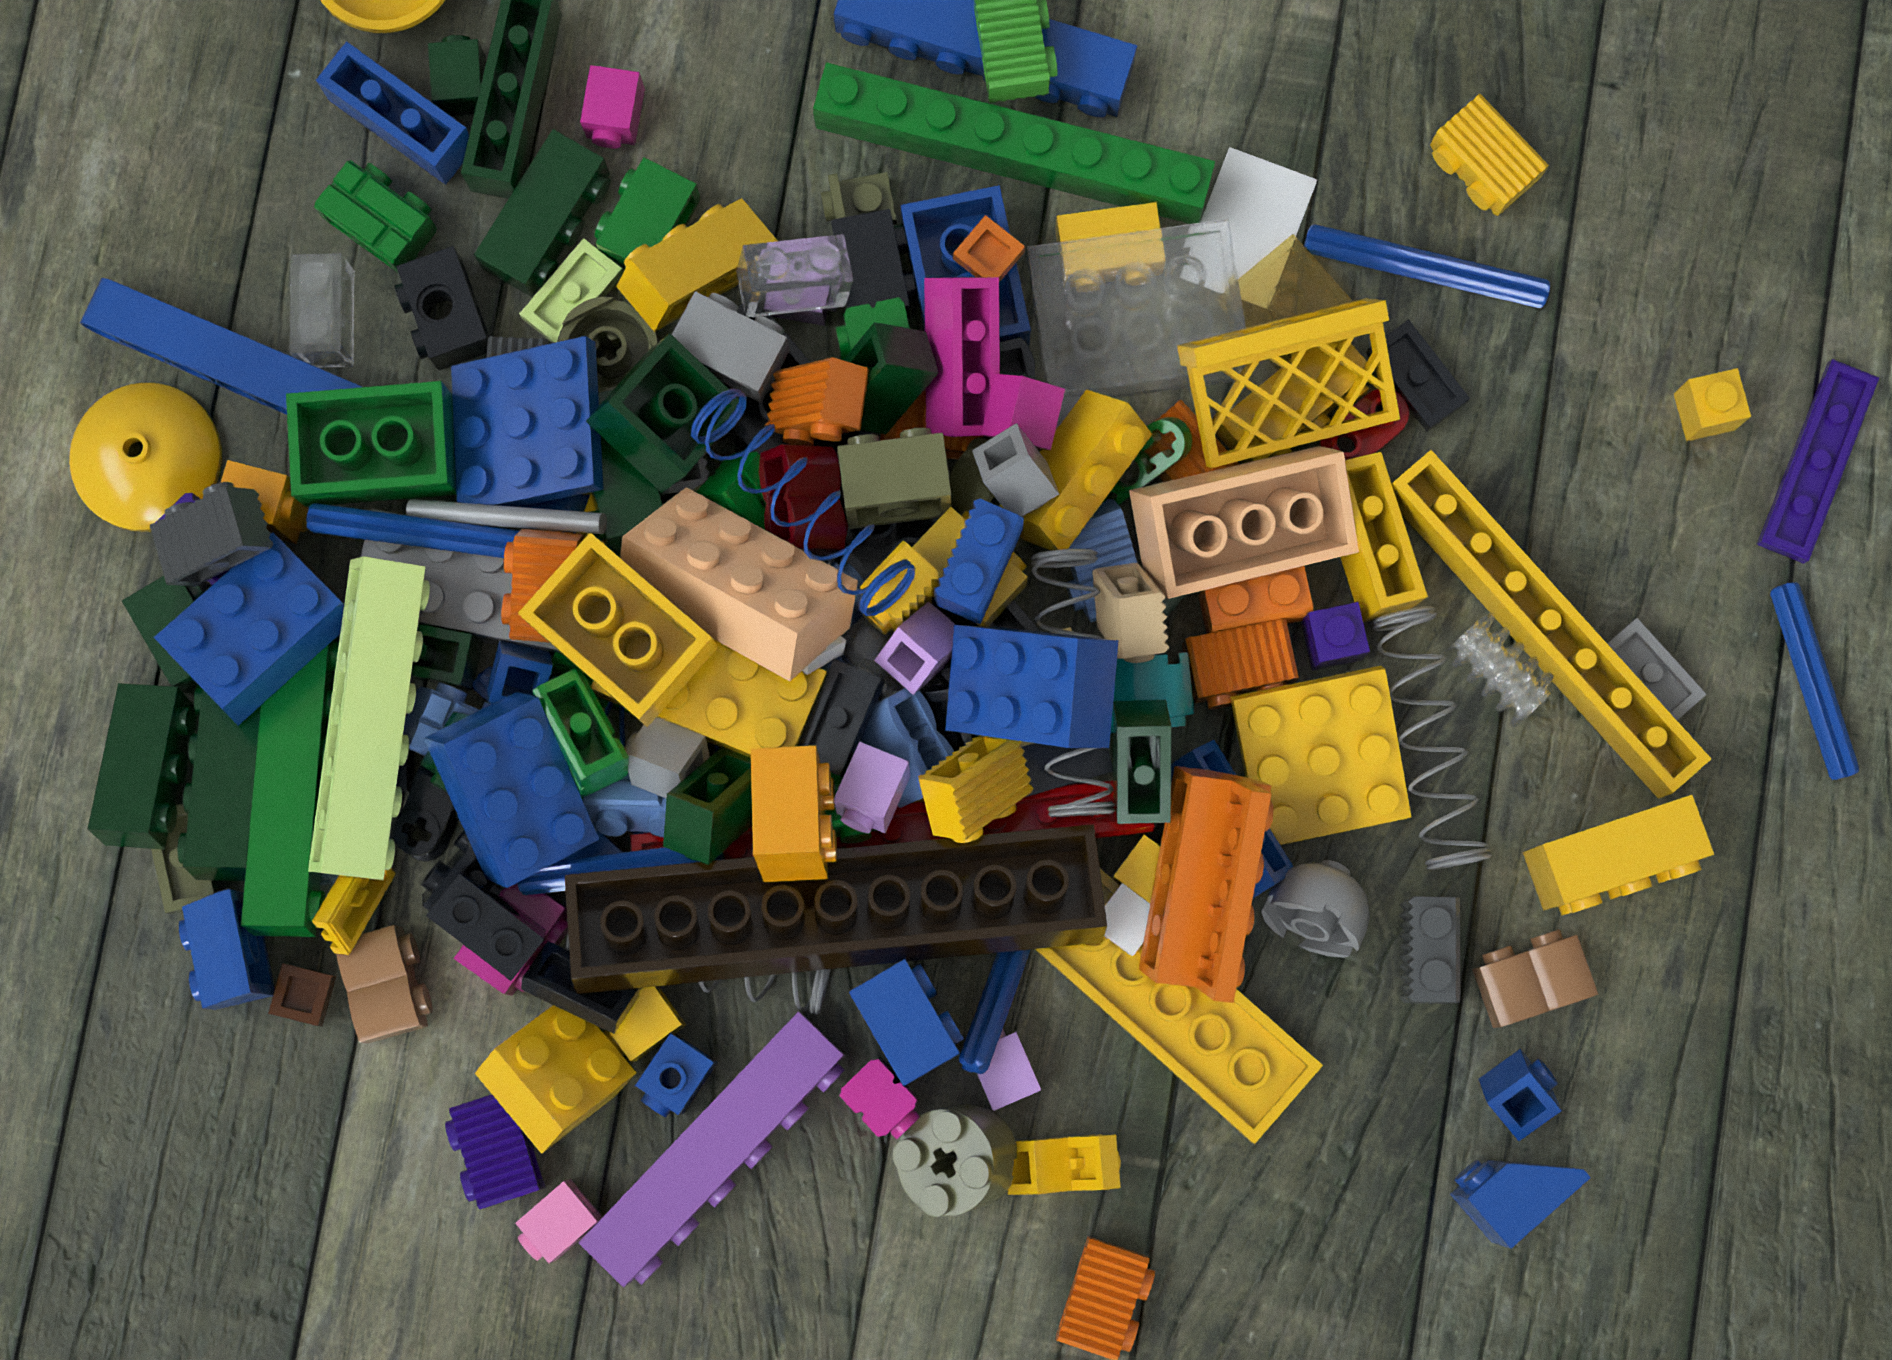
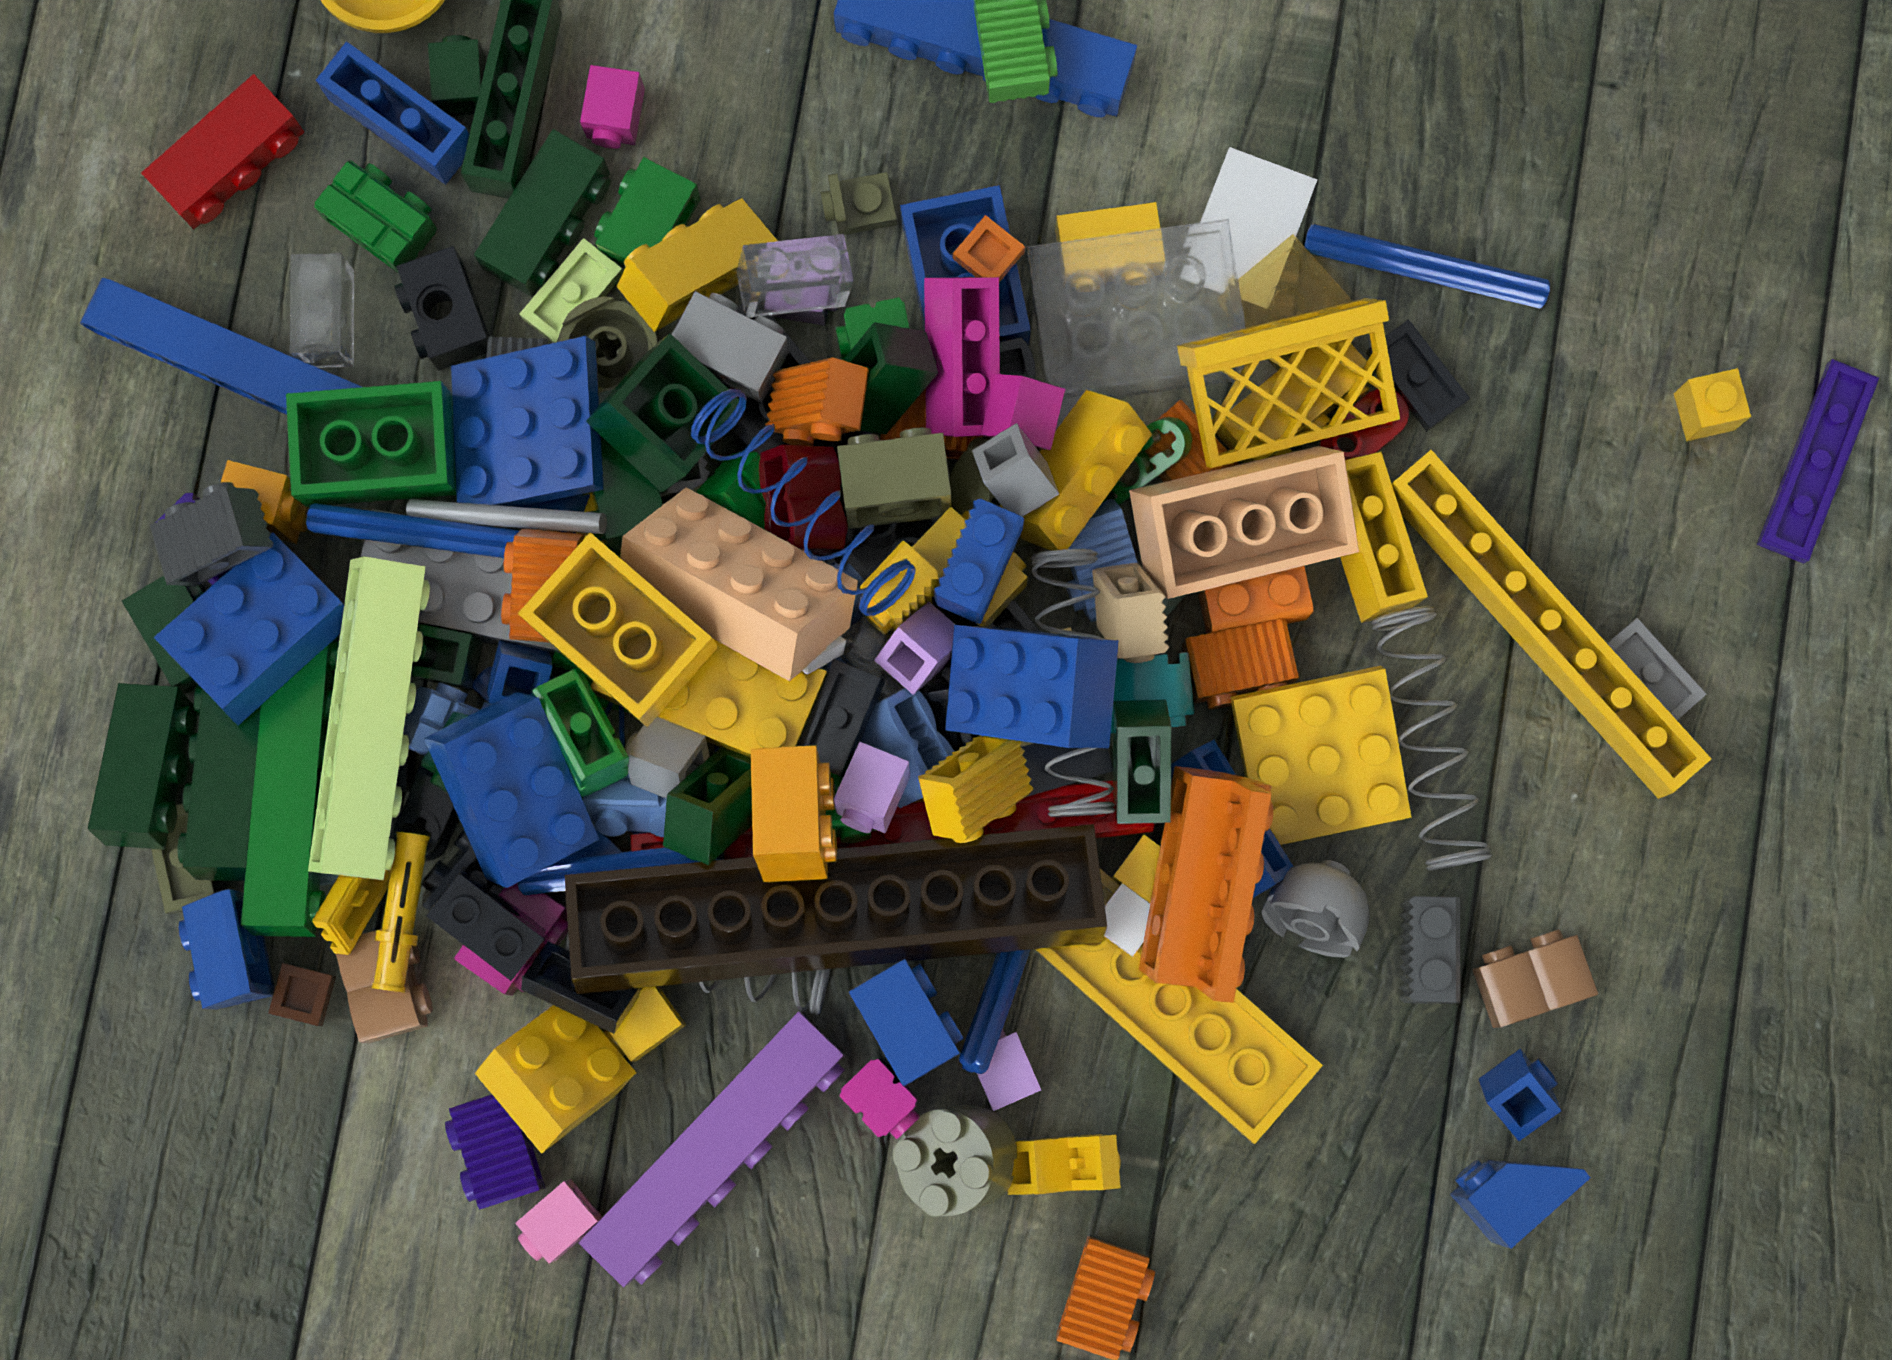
(177, 455): yellow dish -> none
(224, 152): none -> red brick
(391, 975): none -> yellow pin
(674, 1076): blue brick -> none
(875, 259): black brick -> none
(1011, 143): green brick -> none
(1335, 636): dark purple brick -> none
(1487, 156): yellow brick -> none
(1502, 668): clear piece -> none
(1619, 856): yellow brick -> none
(1814, 681): blue axle -> none

